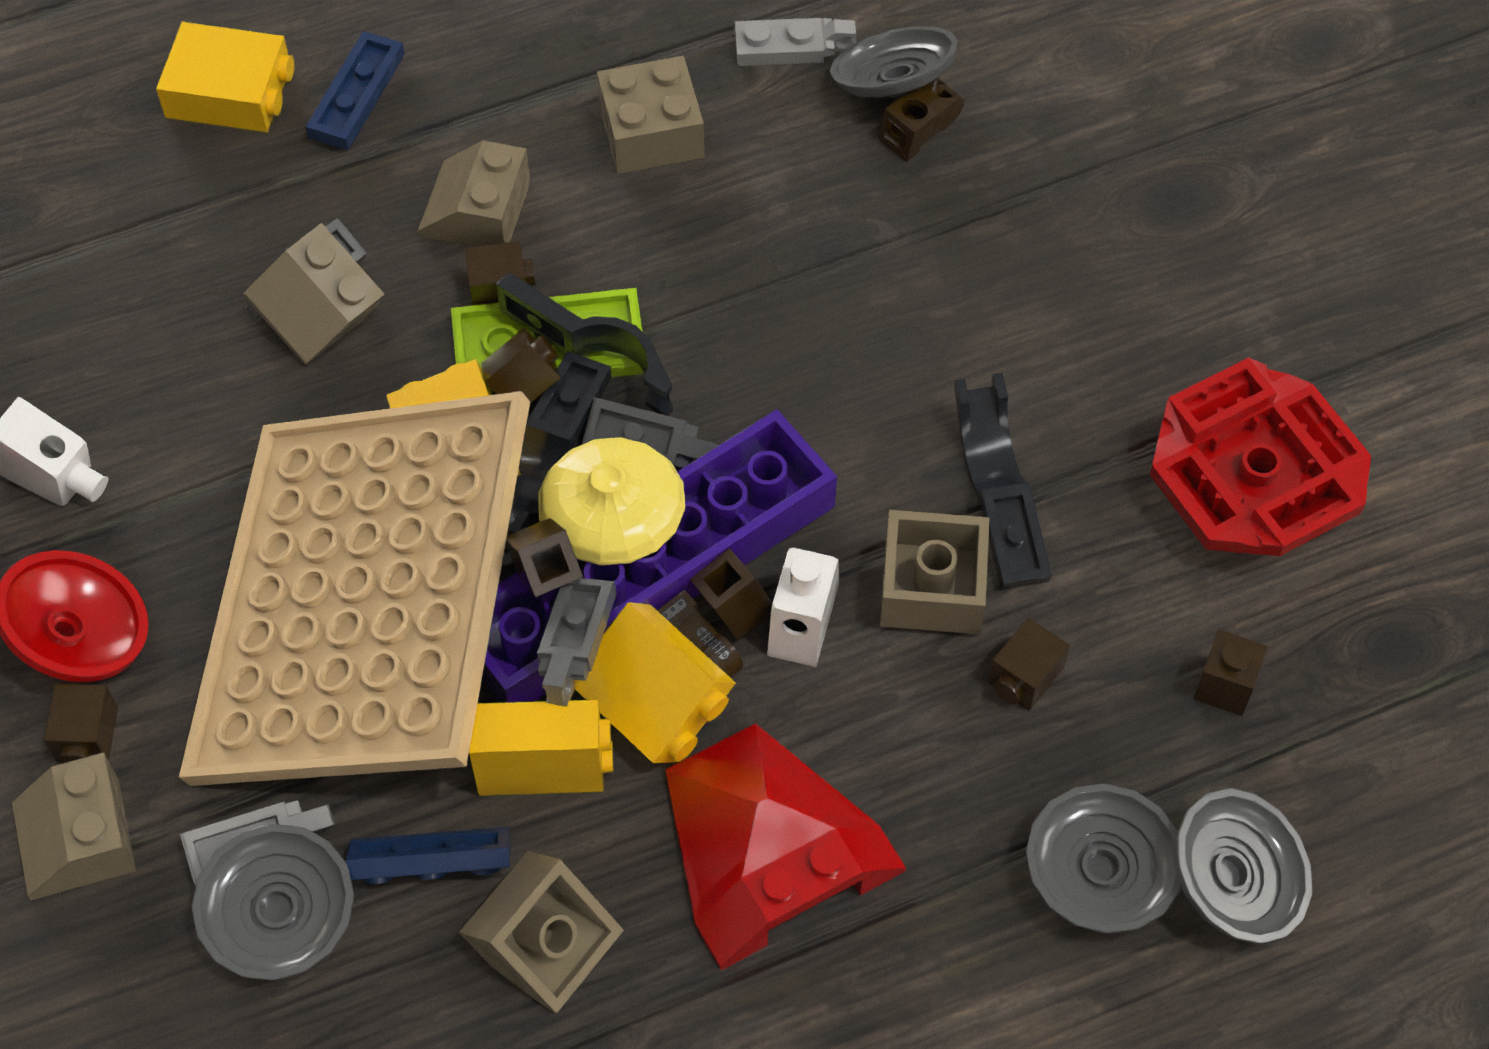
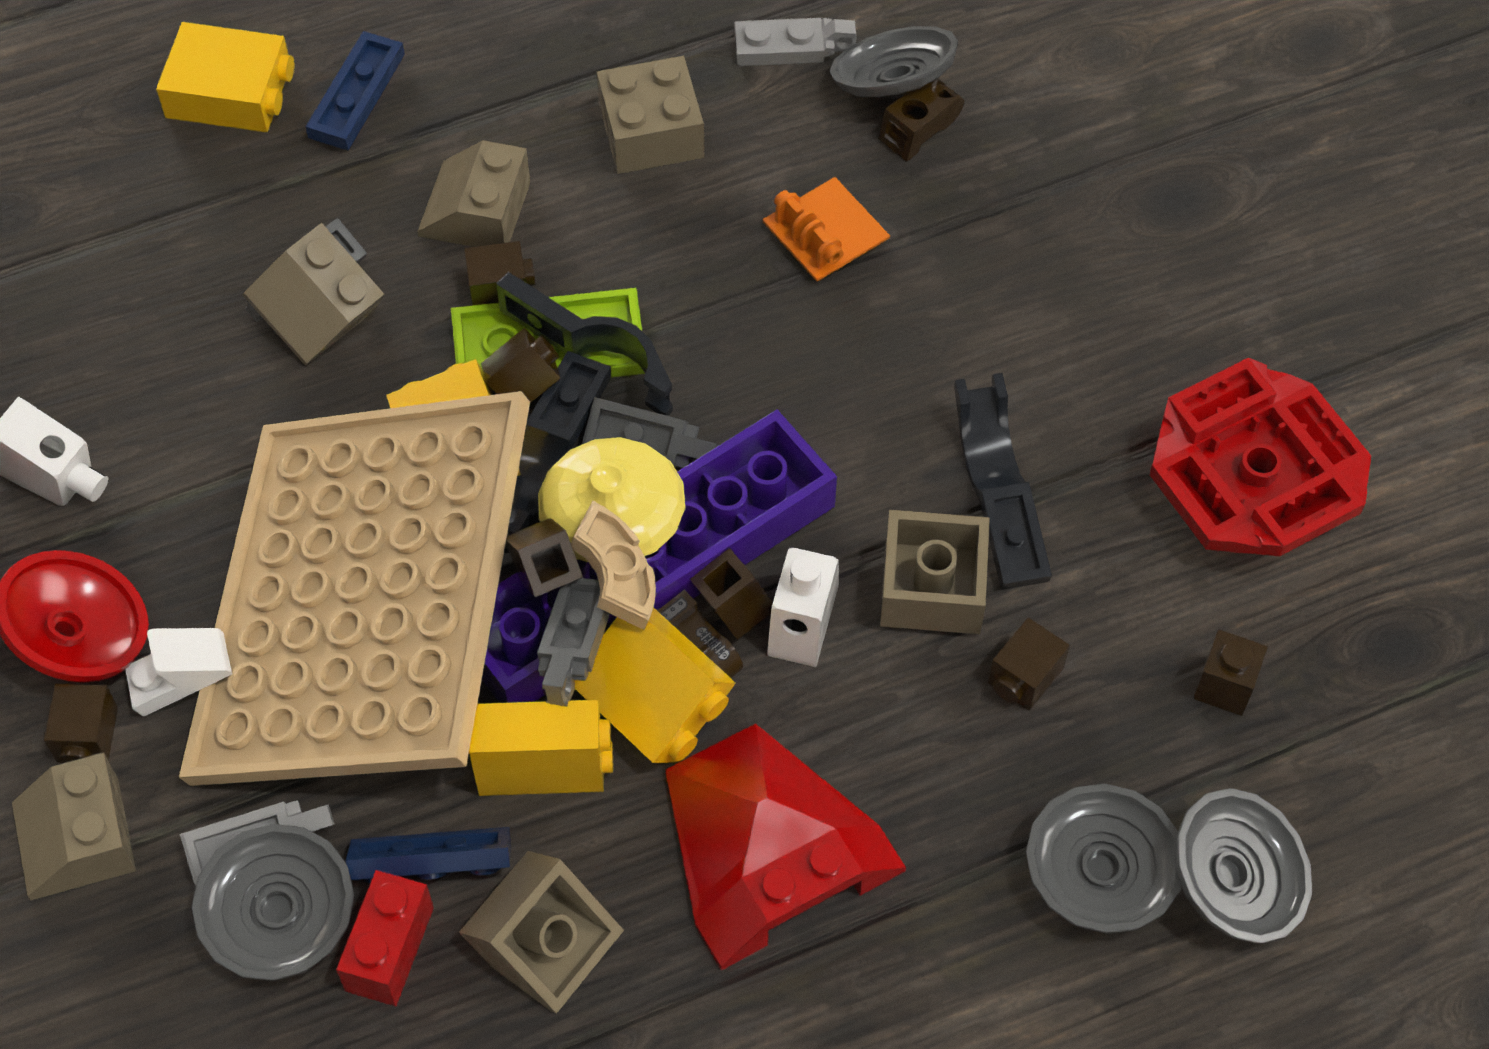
(178, 666): none -> white slope
(385, 938): none -> red brick
(620, 565): none -> tan tile
(824, 227): none -> orange hinge

